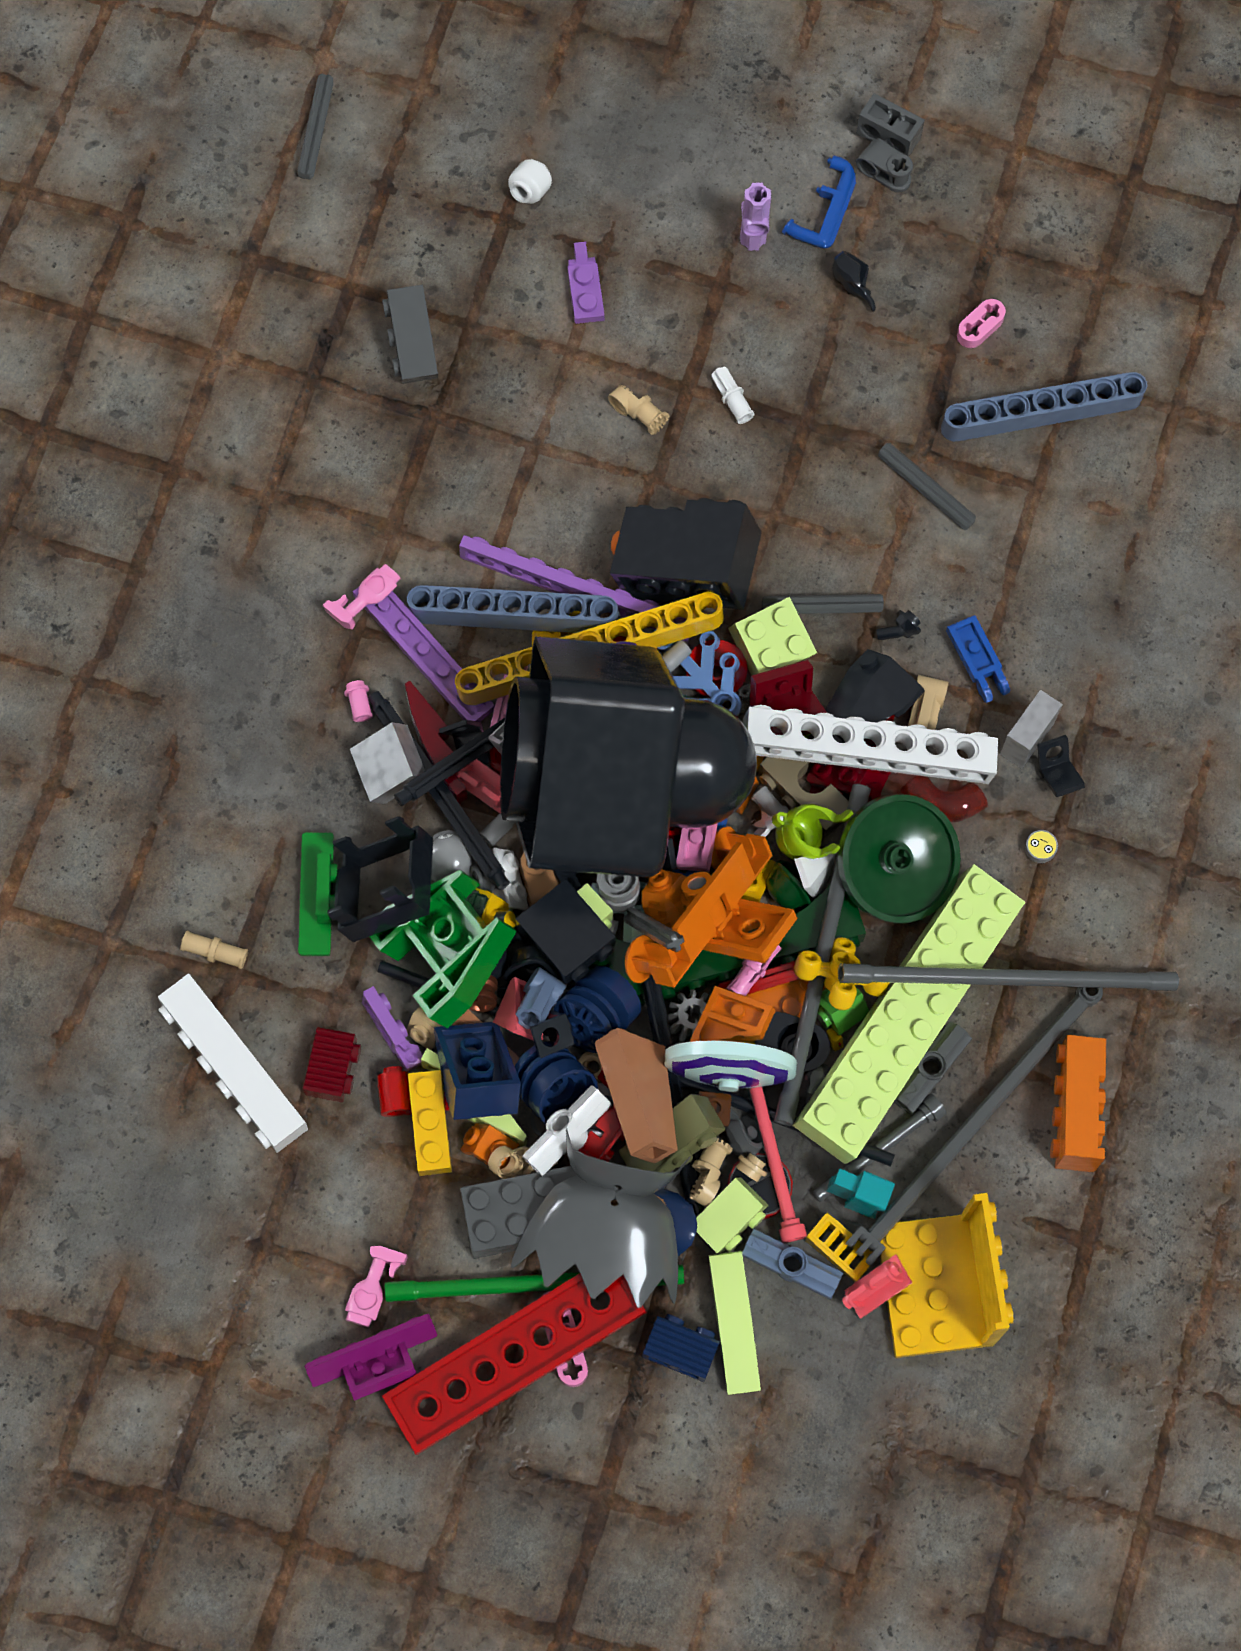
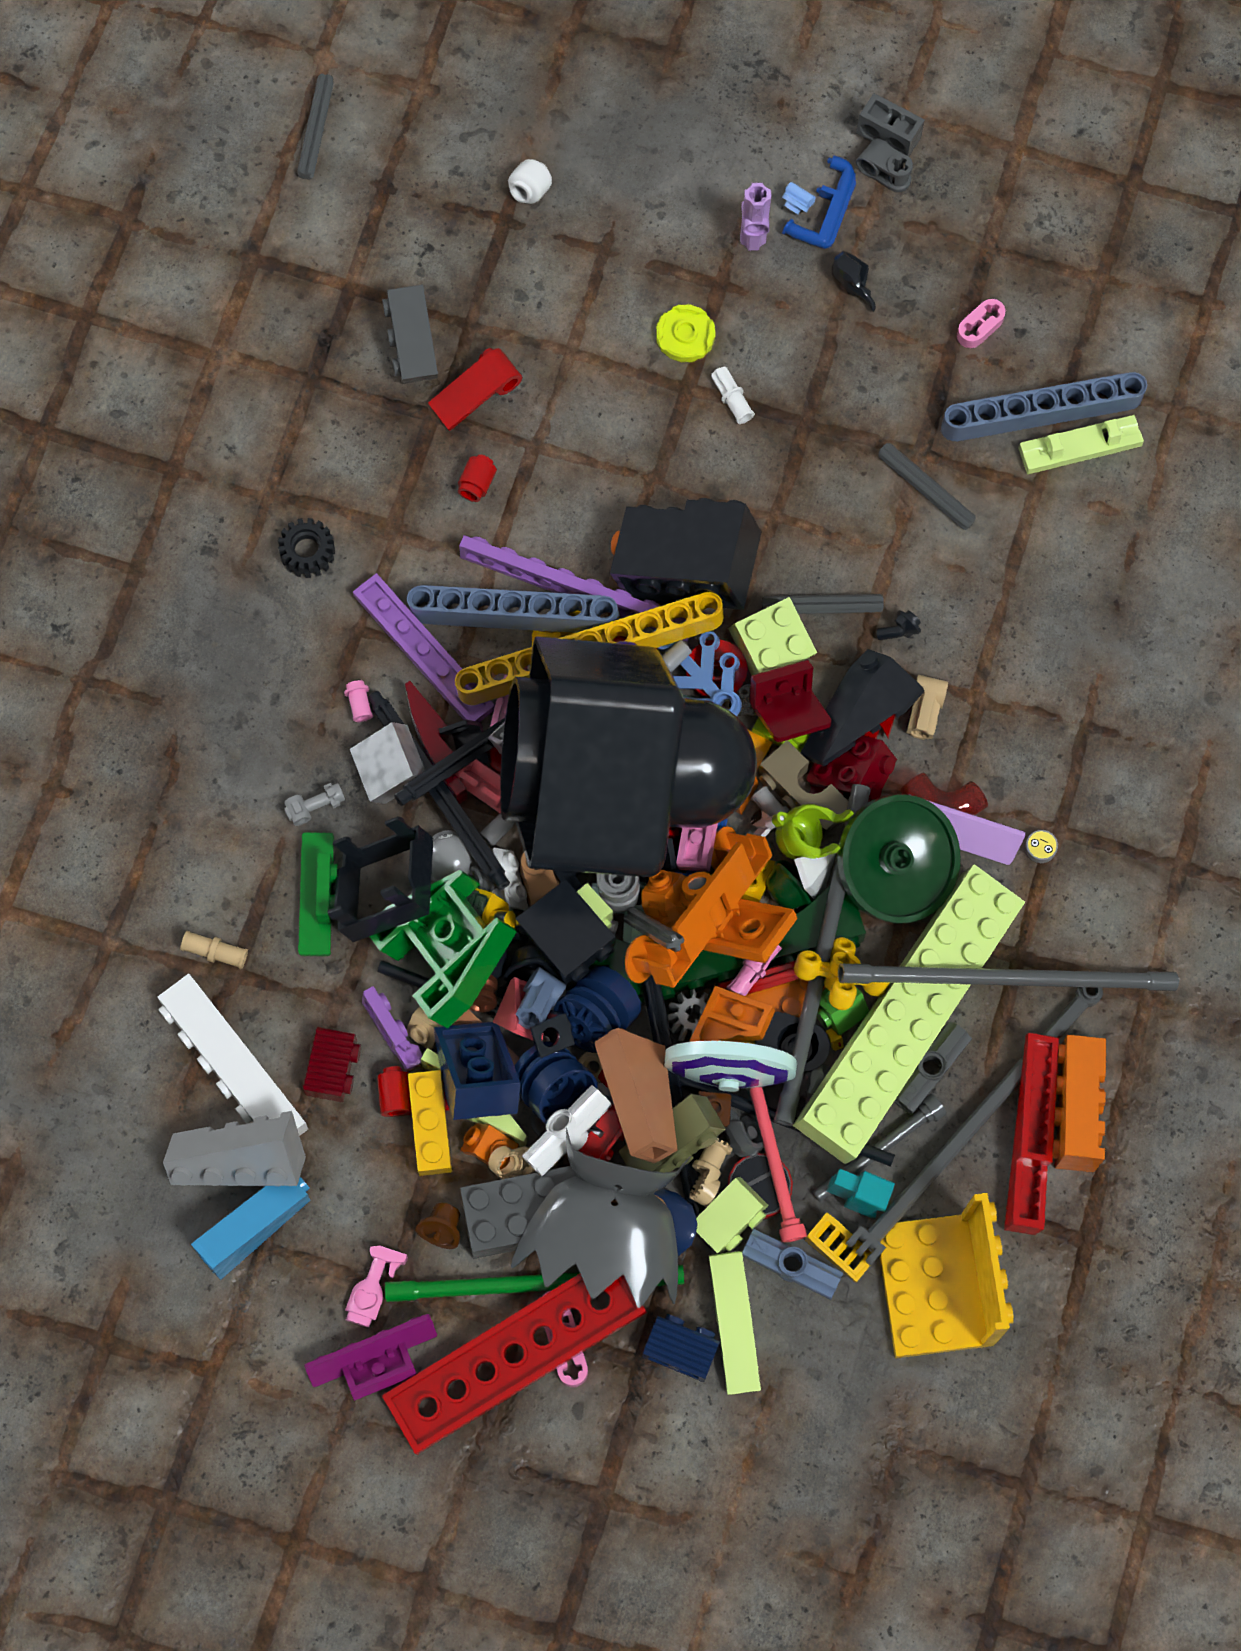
(238, 1155): none -> light grey wedge
(249, 1226): none -> dark azure slope
(298, 809): none -> light grey bar
(306, 531): none -> black tyre
(371, 591): bright pink piece -> none
(441, 1226): none -> reddish brown piece
(476, 478): none -> red brick
(487, 376): none -> red door
(585, 286): medium lavender hinge -> none
(642, 409): tan connector -> none
(685, 333): none -> neon yellow tile
(752, 1166): tan plate -> none
(797, 198): none -> light blue plate
(855, 753): white brick -> none
(877, 1287): coral hinge -> none
(978, 656): blue hinge -> none
(984, 836): none -> lavender slope
(1031, 729): flat silver piece -> none
(1033, 1136): none -> red slope
(1059, 770): black bracket -> none
(1080, 444): none -> yellowish green hinge

